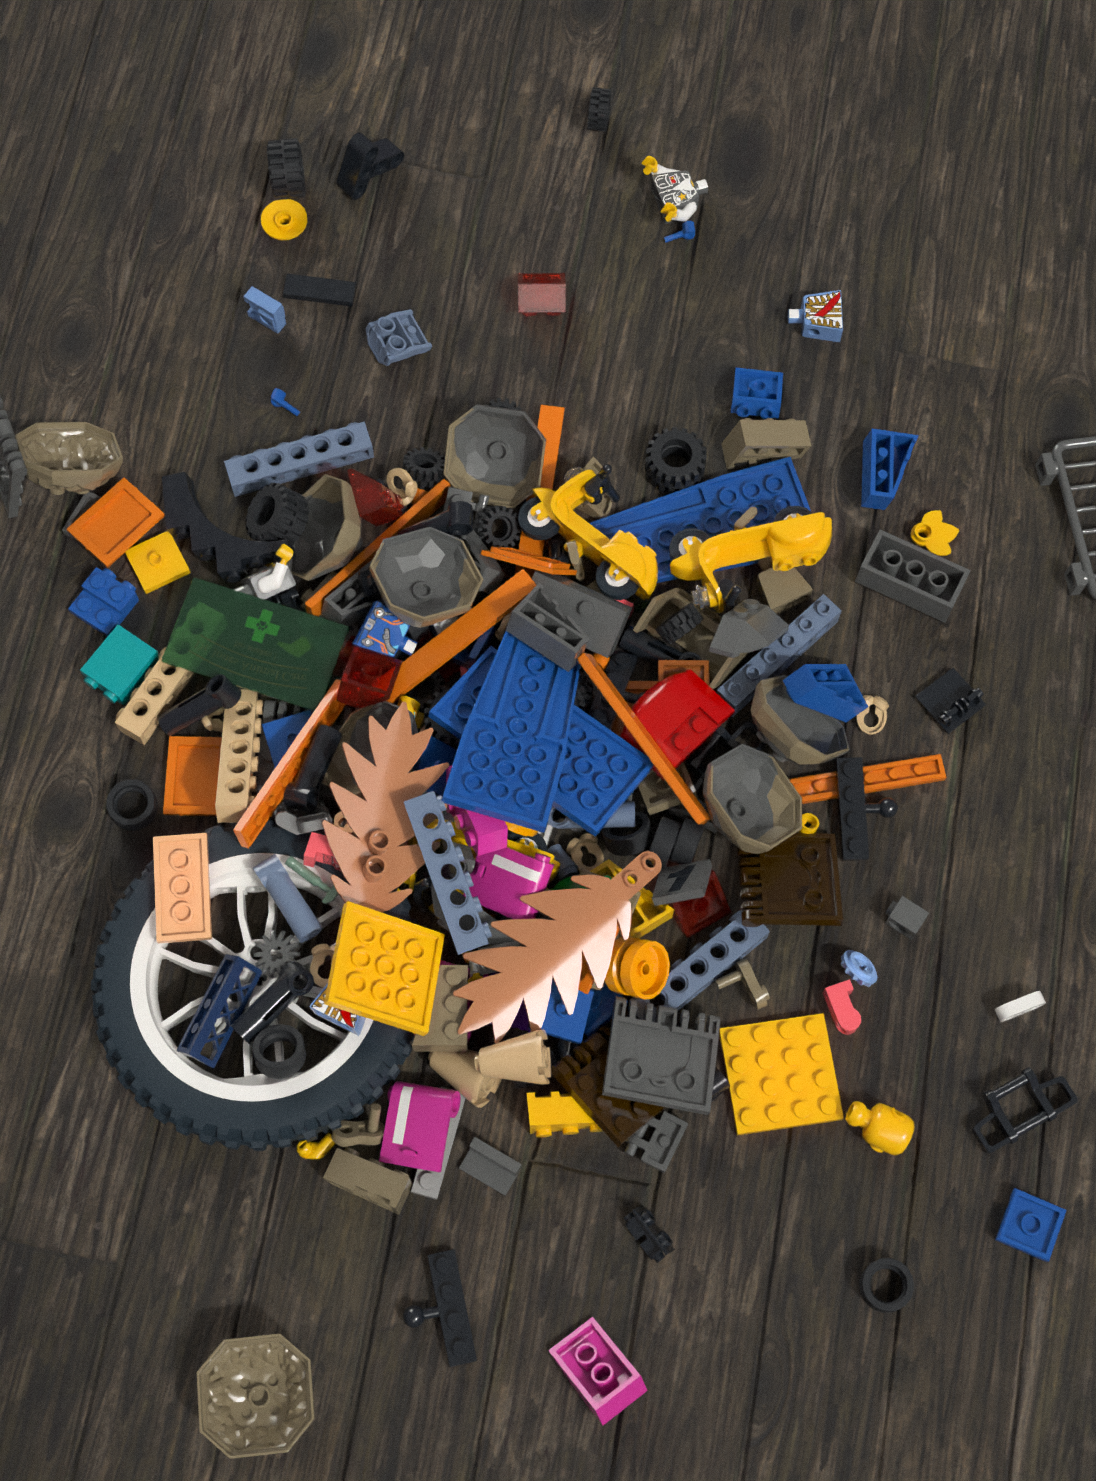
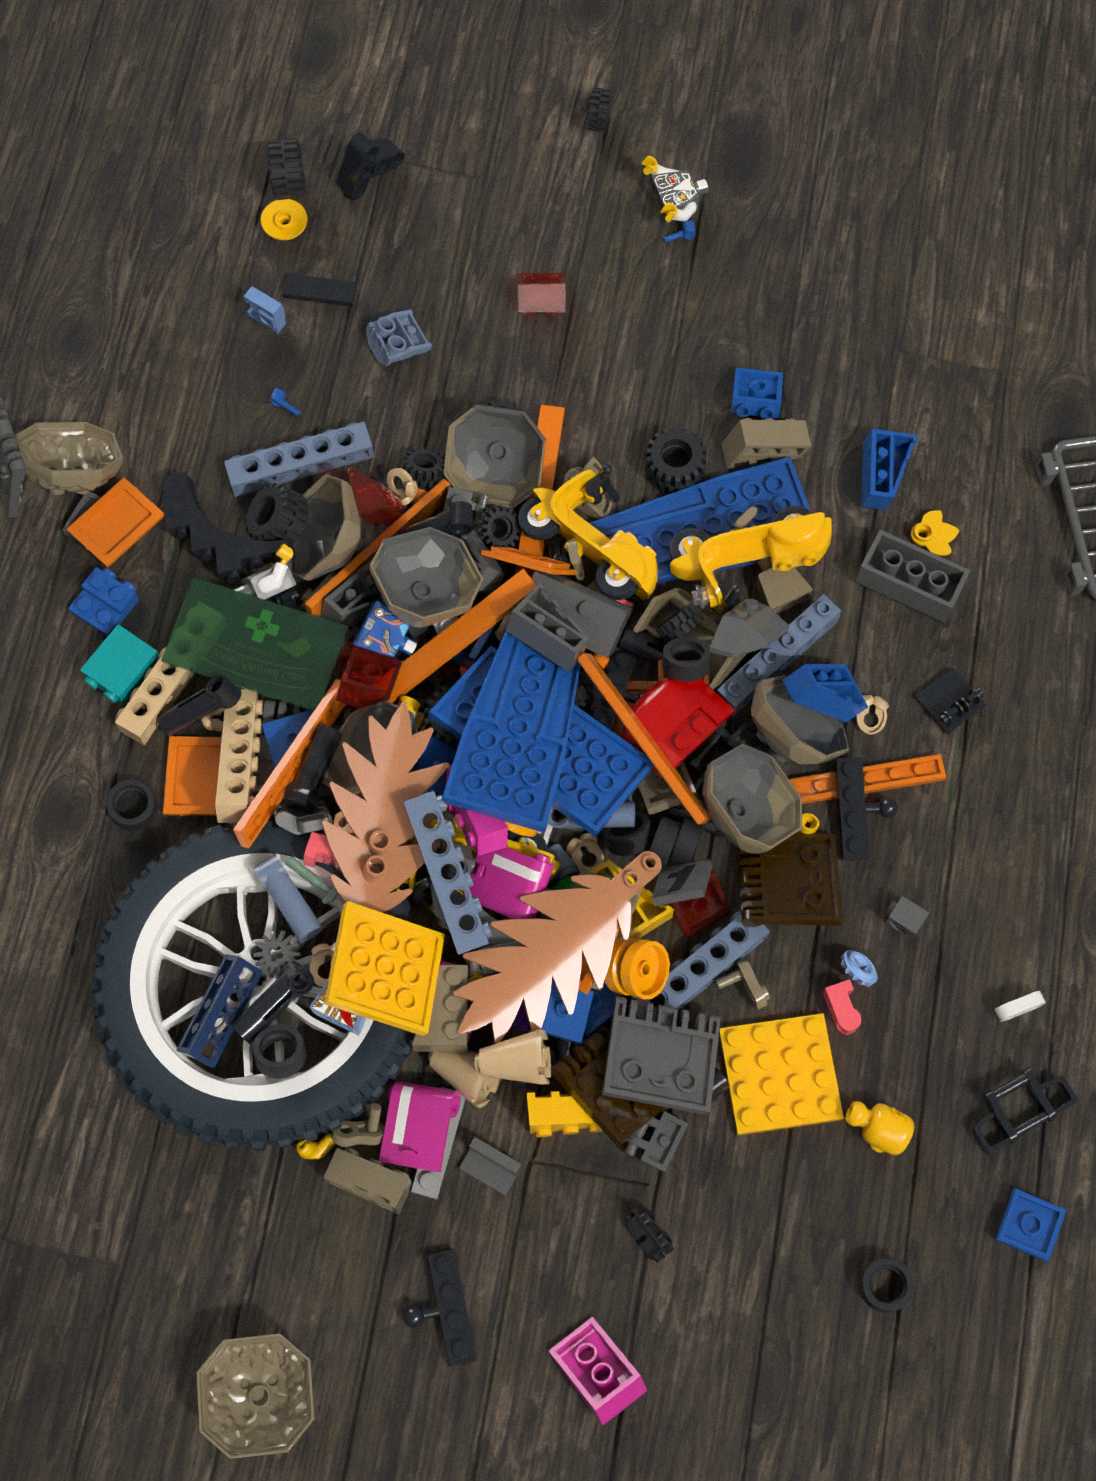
(157, 562): yellow plate -> none
(182, 888): light nougat plate -> none
(686, 648): none -> black tyre
(820, 316): torso -> none

